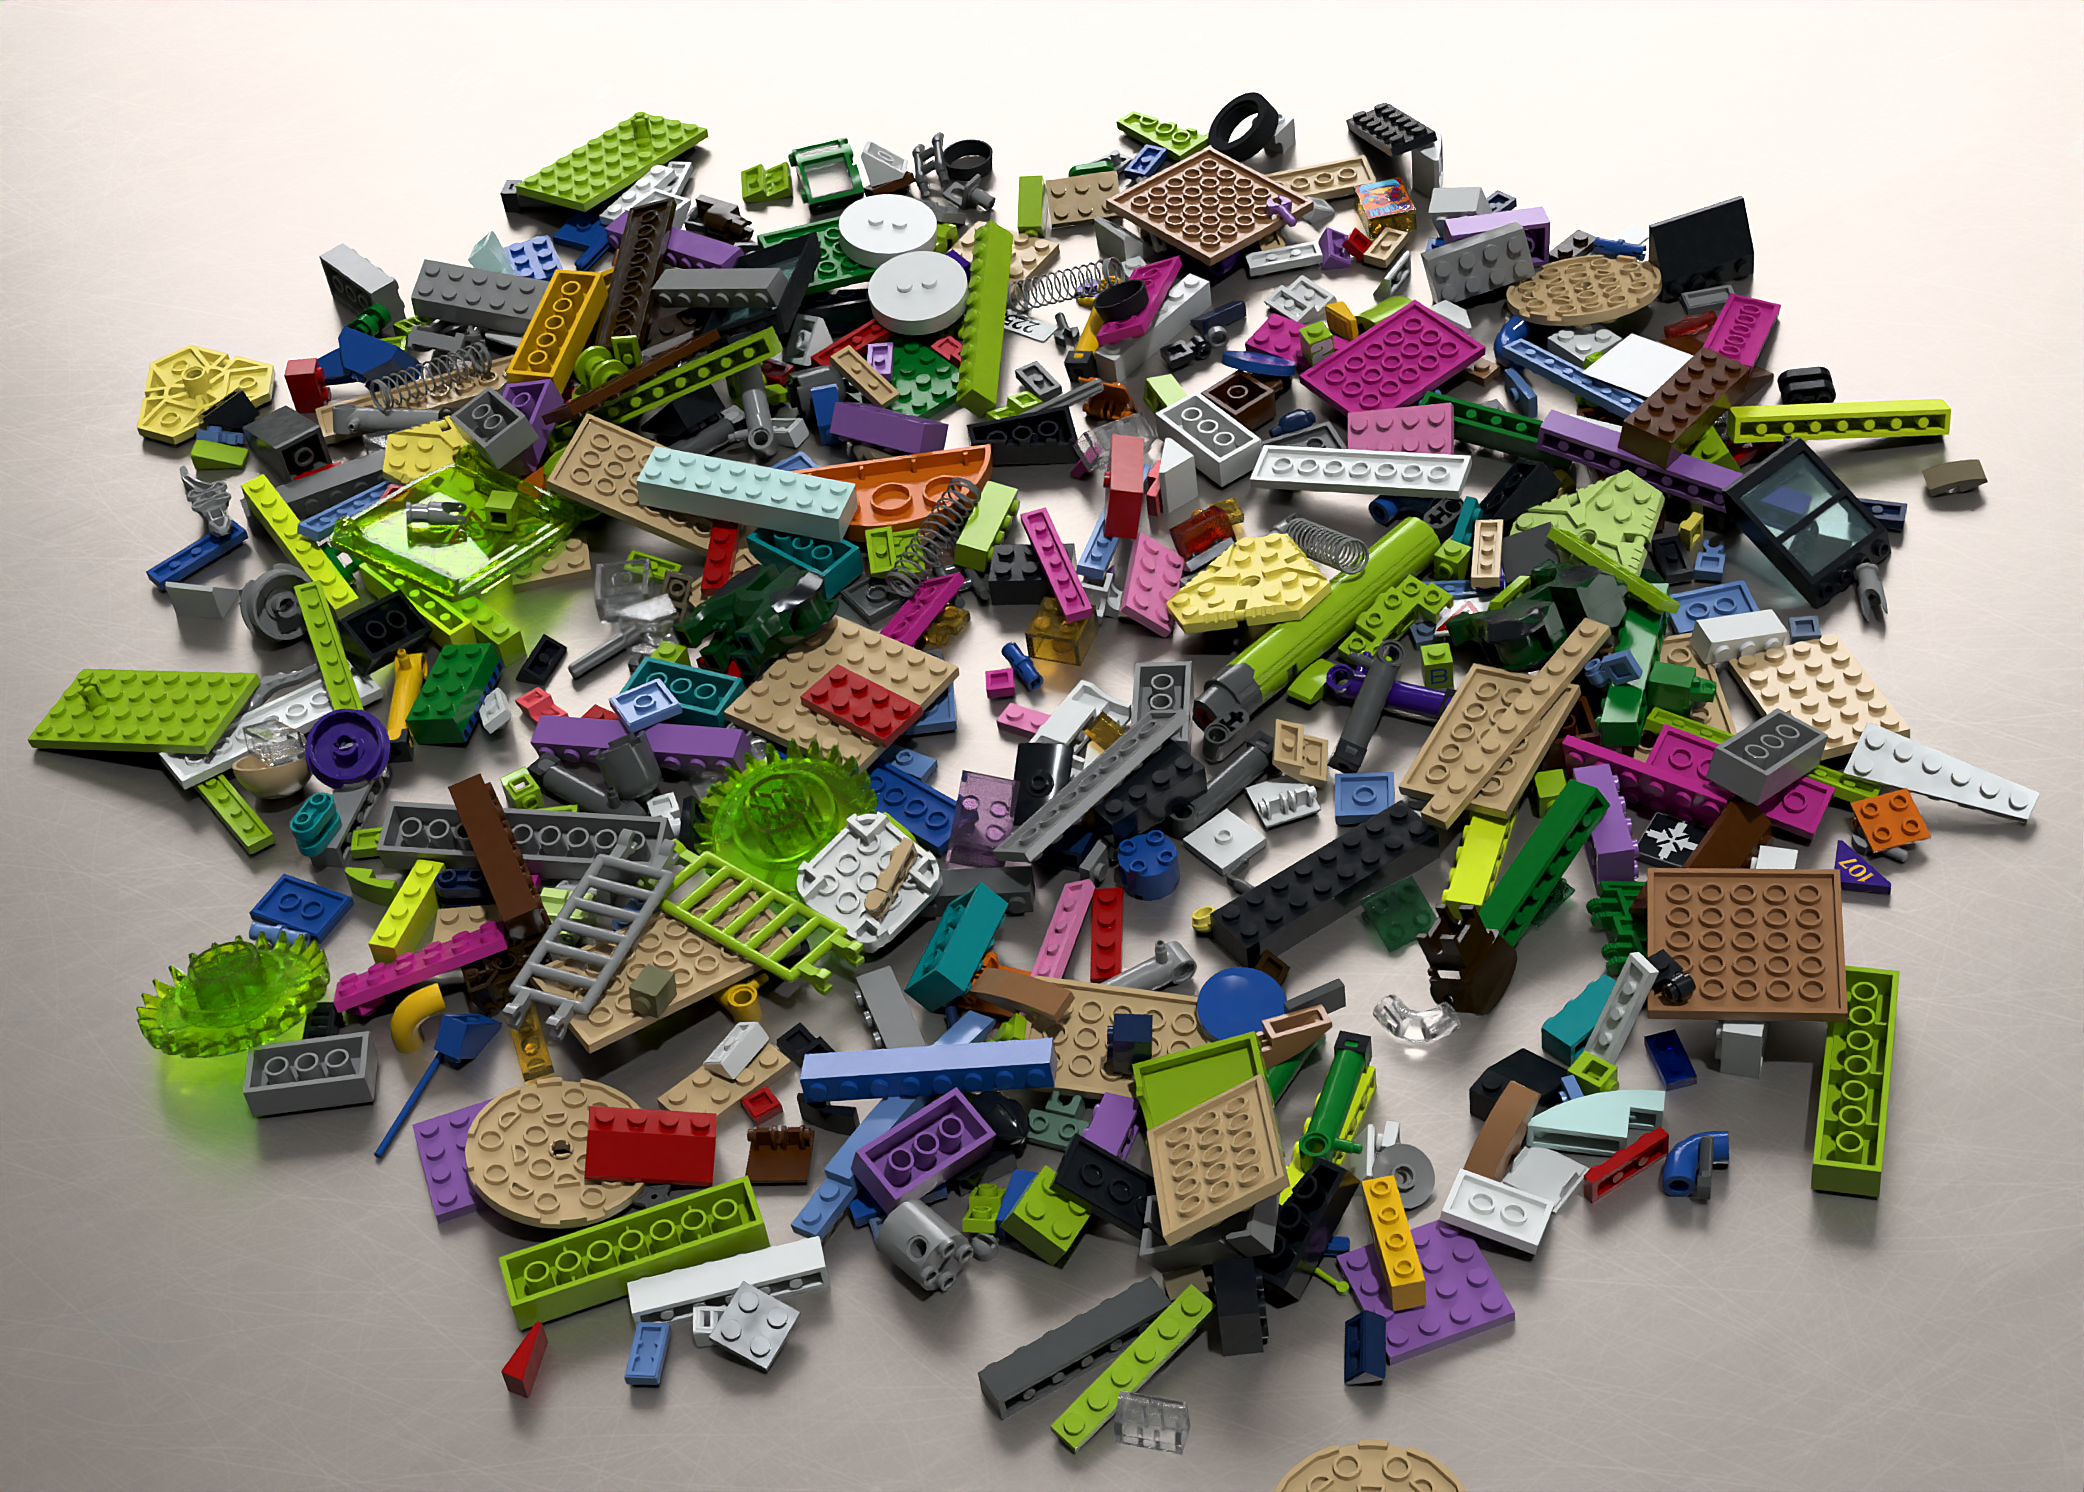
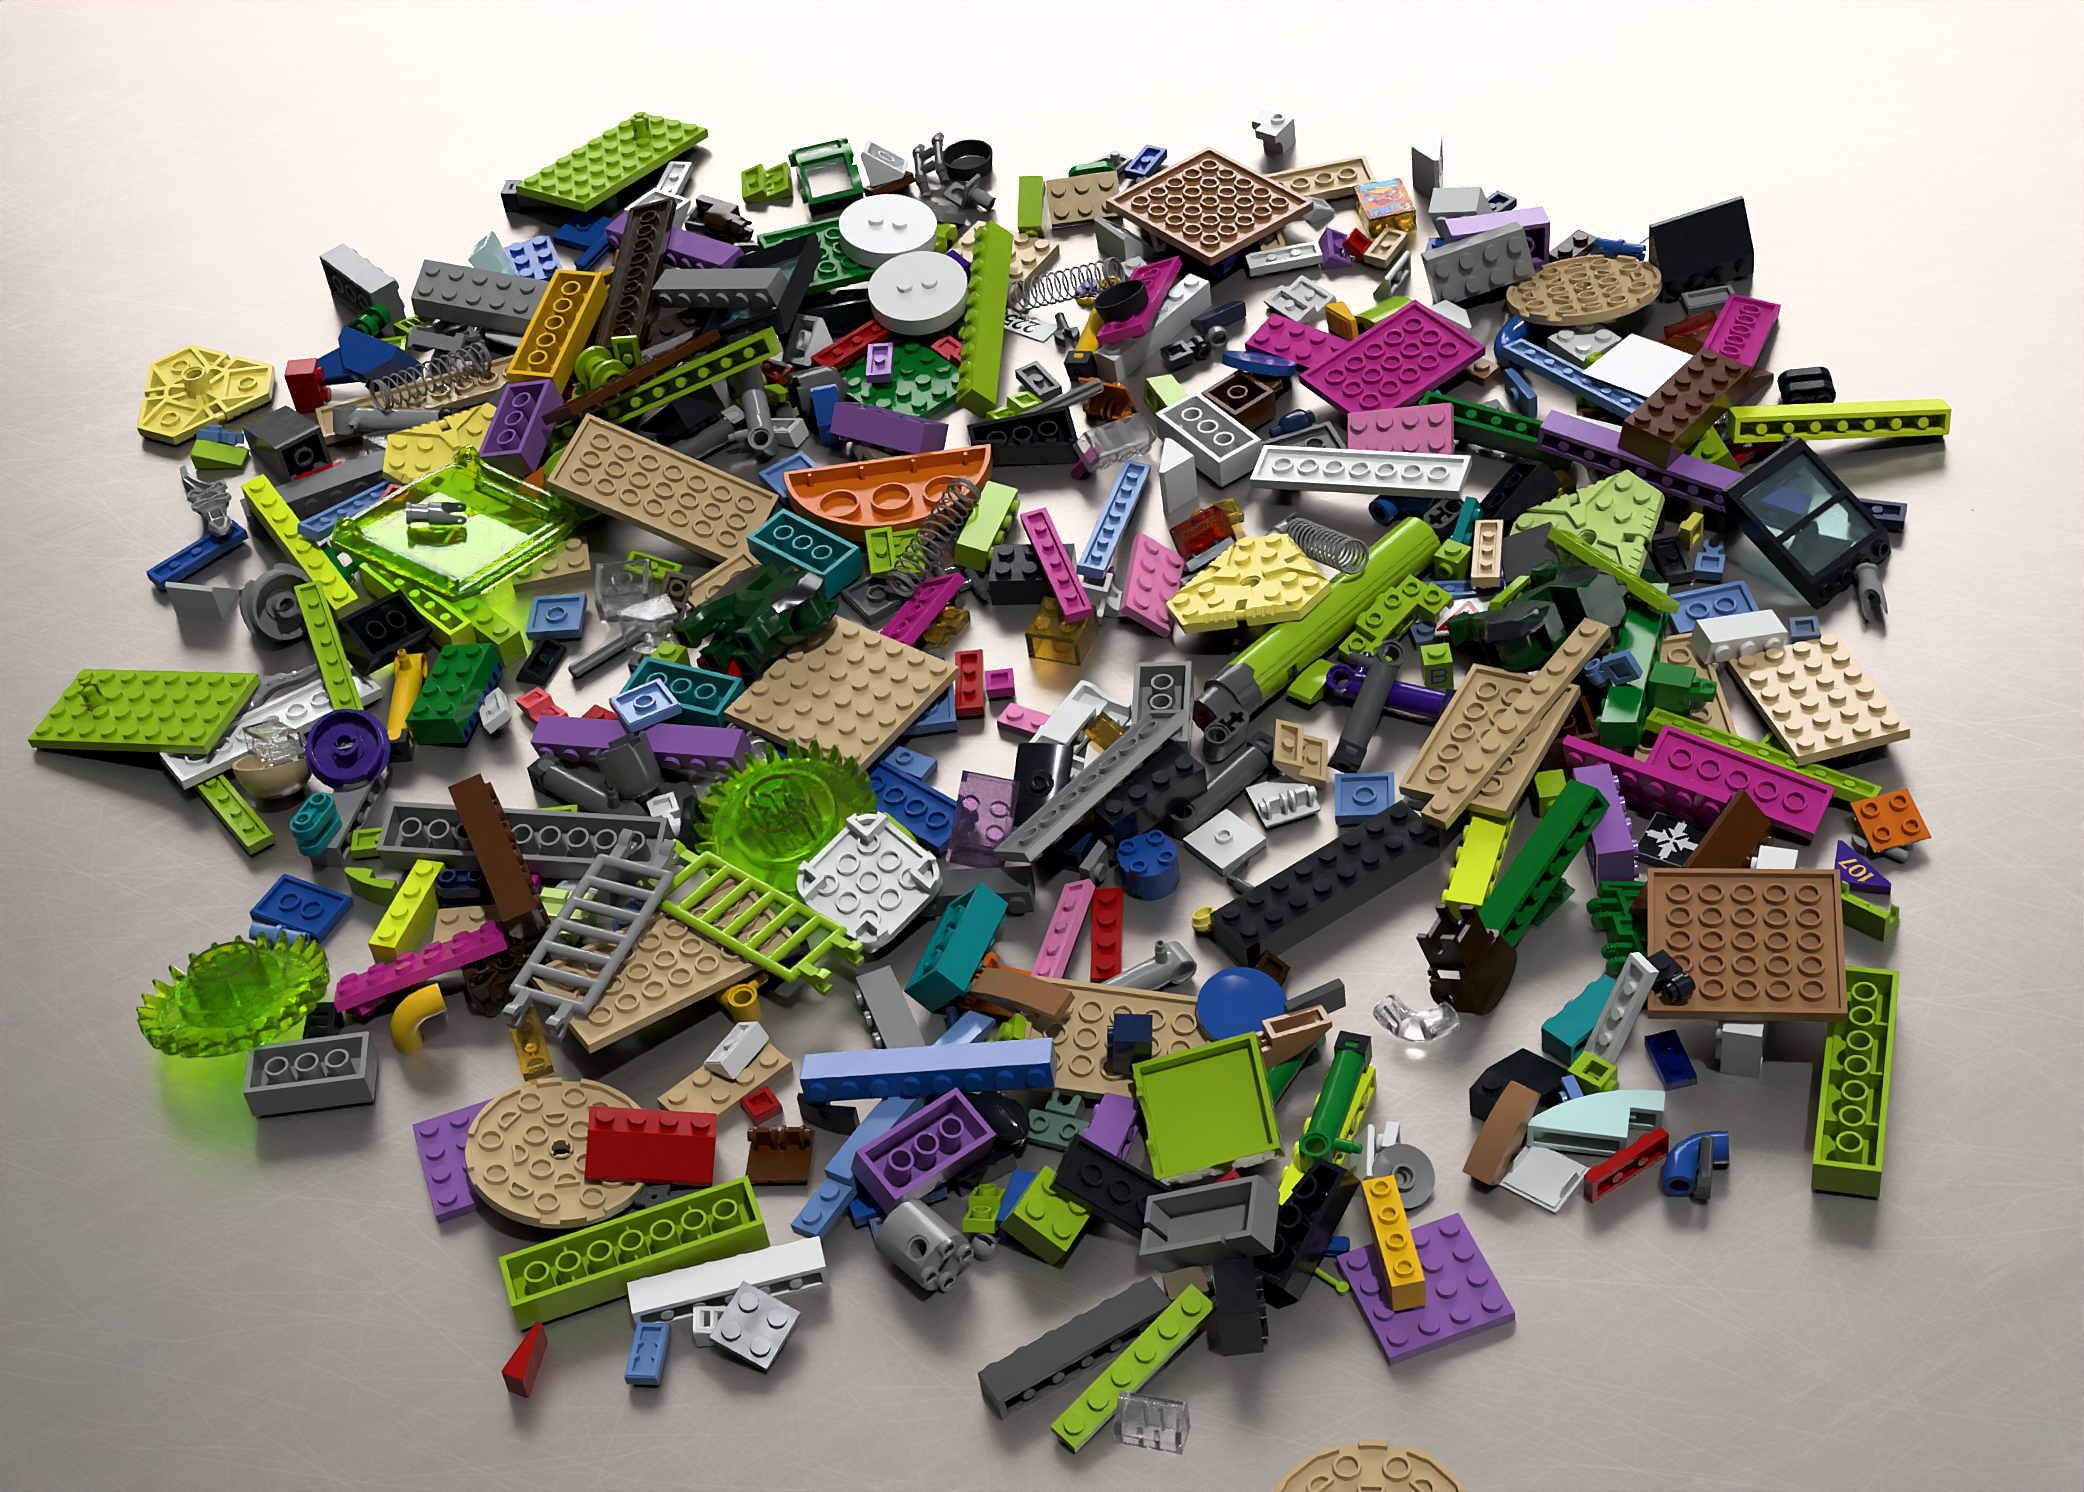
(231, 411): black slope -> none
(409, 1104): blue axle -> none
(465, 1035): blue slope -> none
(494, 427): light grey brick -> none
(502, 510): lime brick -> none
(523, 798): lime window -> none
(557, 616): none -> medium blue plate
(652, 991): olive brick -> none
(657, 178): white plate -> none
(720, 556): red plate -> none
(747, 494): light aqua brick -> none
(799, 1042): black slope -> none
(861, 705): red plate -> none
(864, 377): tan plate -> none
(891, 880): tan hinge -> none
(970, 683): none -> red plate
(1022, 665): blue pin -> none
(1124, 486): brick -> none
(1154, 496): coral slope -> none
(1177, 141): lime wing -> none
(1216, 1160): tan plate -> none
(1232, 115): black tyre -> none
(1282, 208): medium lavender bar -> none
(1316, 342): lime brick -> none
(1365, 1348): dark blue slope -> none
(1390, 129): black plate -> none
(1398, 913): clear green hinge -> none
(1497, 1211): white plate -> none
(1766, 756): light grey brick -> none
(1866, 916): none -> lime hinge
(1903, 763): white wing -> none
(1960, 473): dark tan slope -> none

